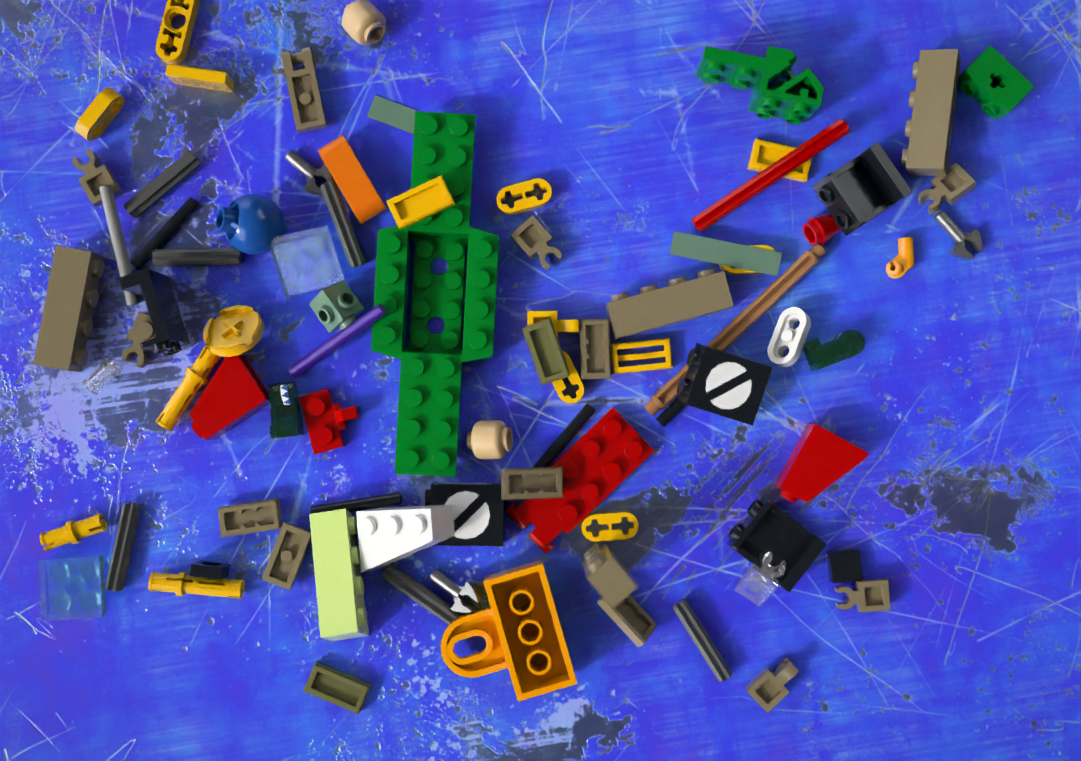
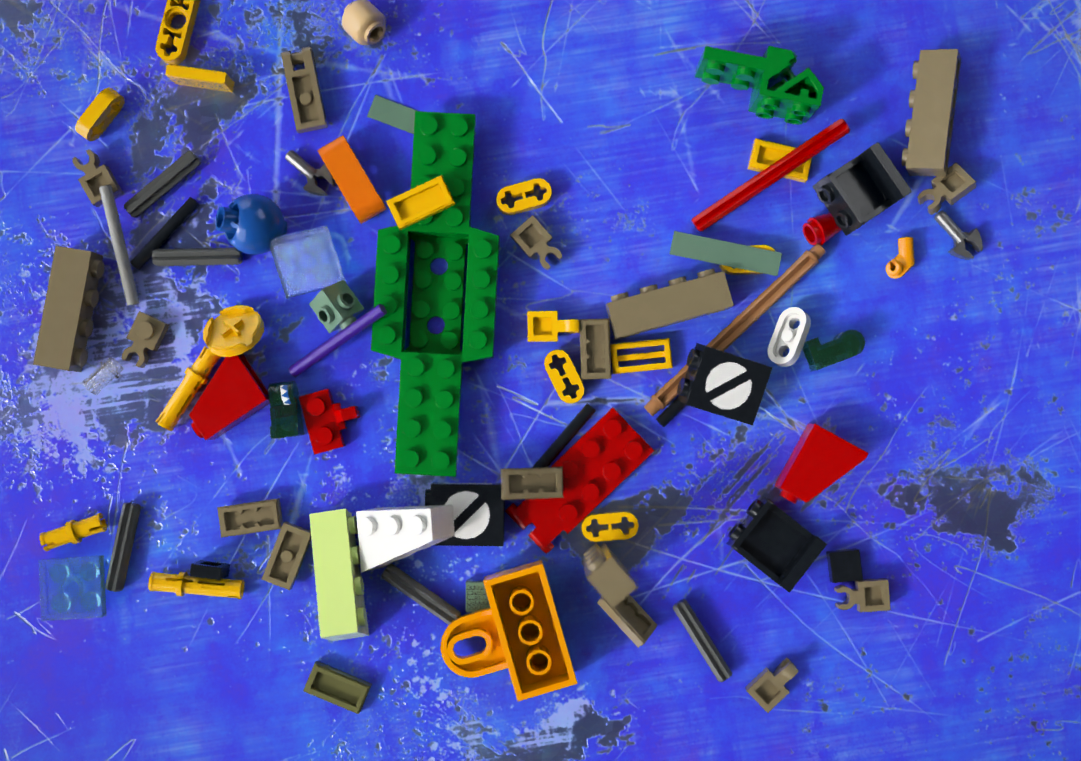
(162, 310): black panel -> none
(342, 224): dark grey axle -> none
(361, 503): black piece -> none
(457, 591): flat silver bar -> none
(490, 439): tan head -> none
(546, 351): olive tile -> none
(758, 582): clear plate -> none
(1008, 83): green brick -> none

